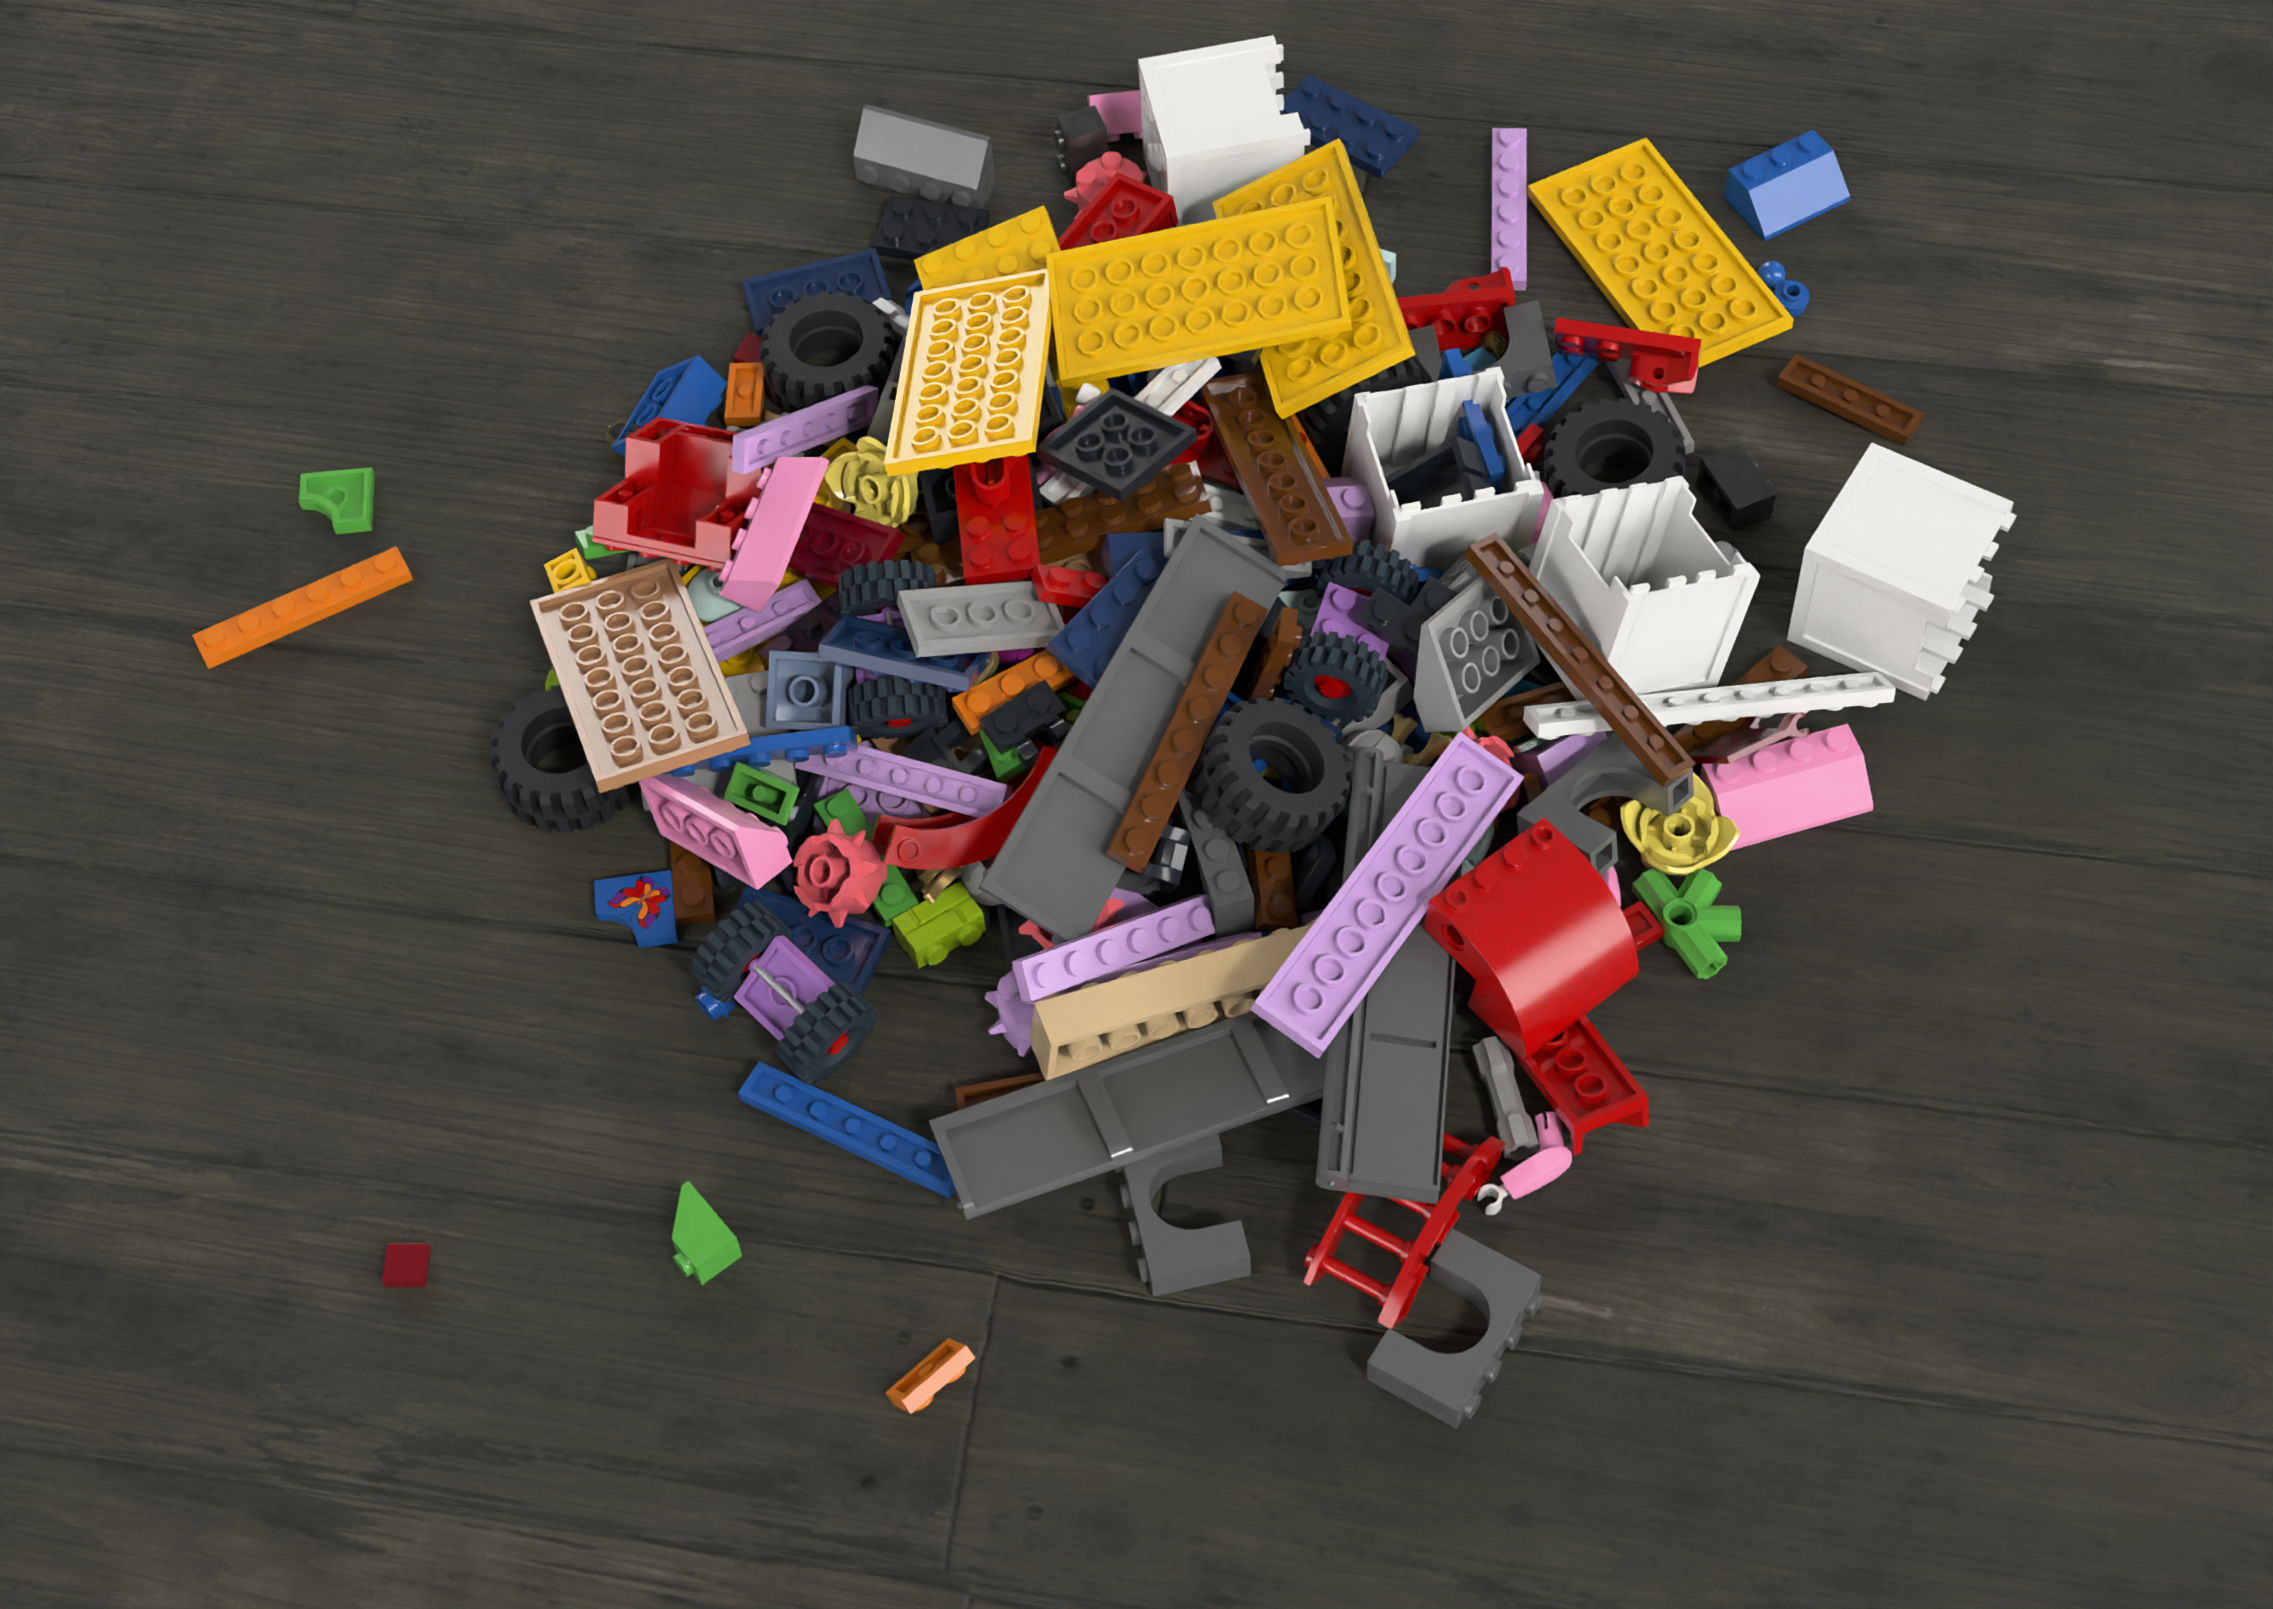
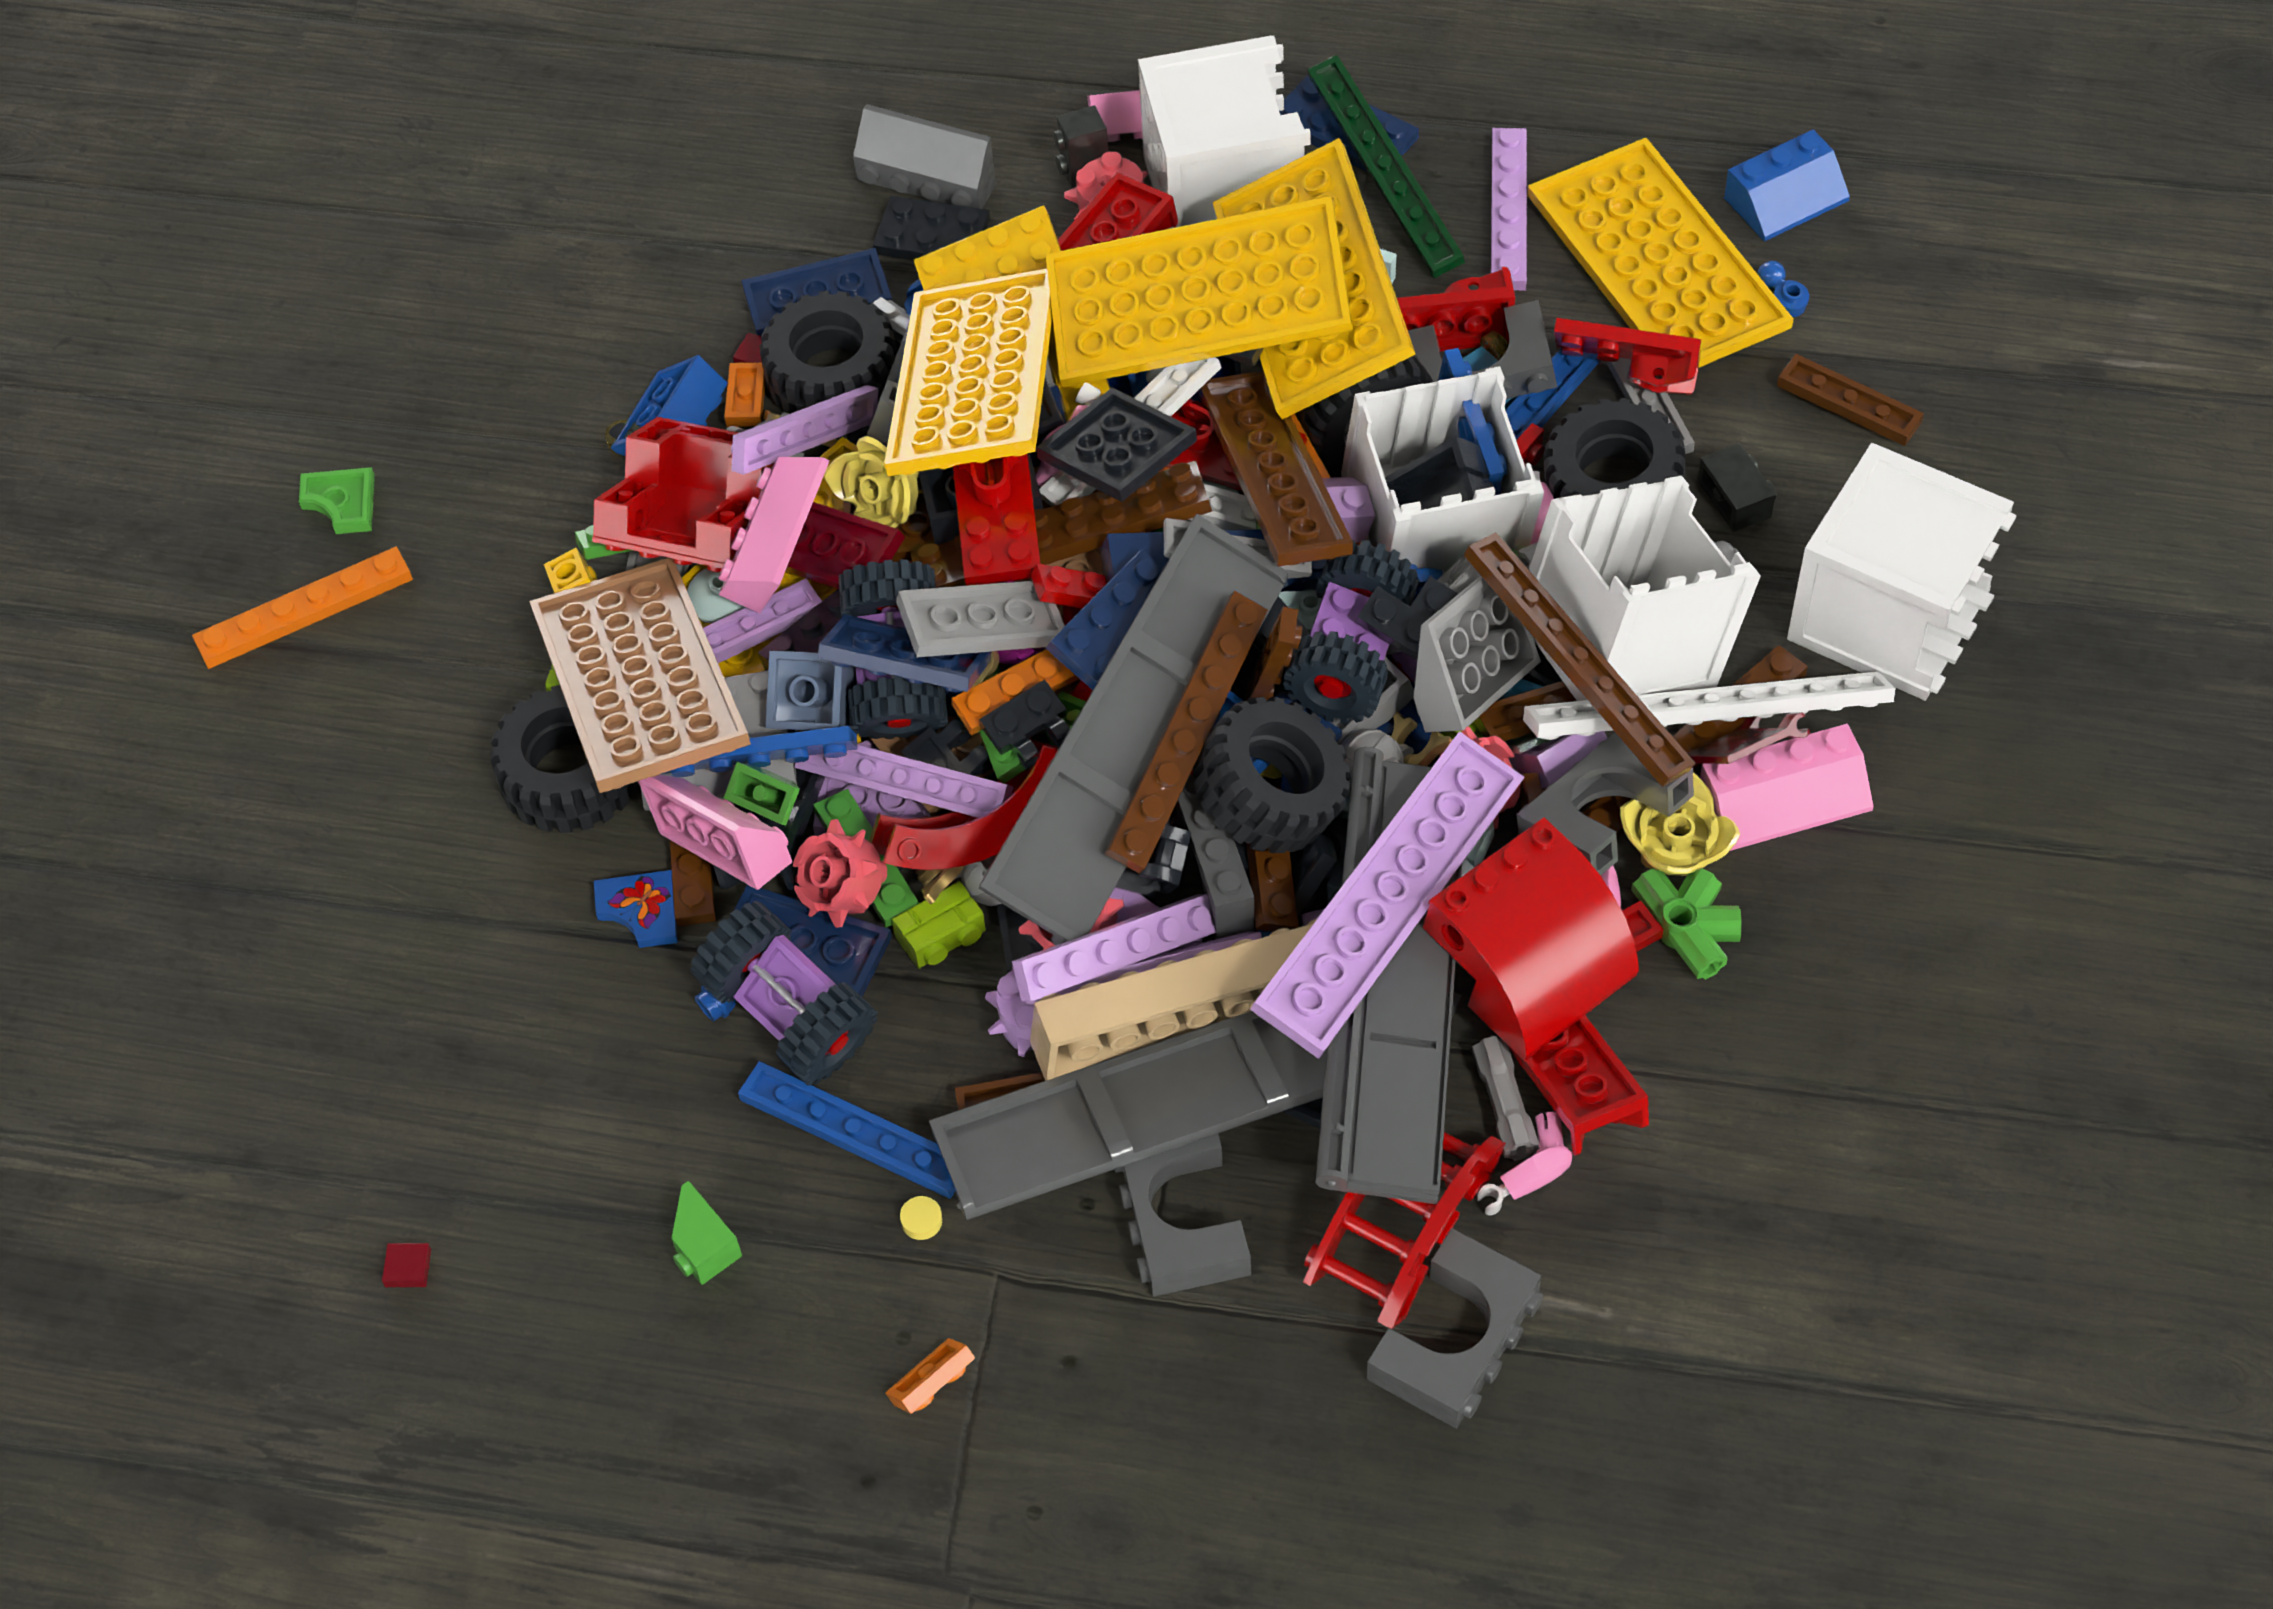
(921, 1217): none -> light yellow tile
(1386, 166): none -> dark green plate

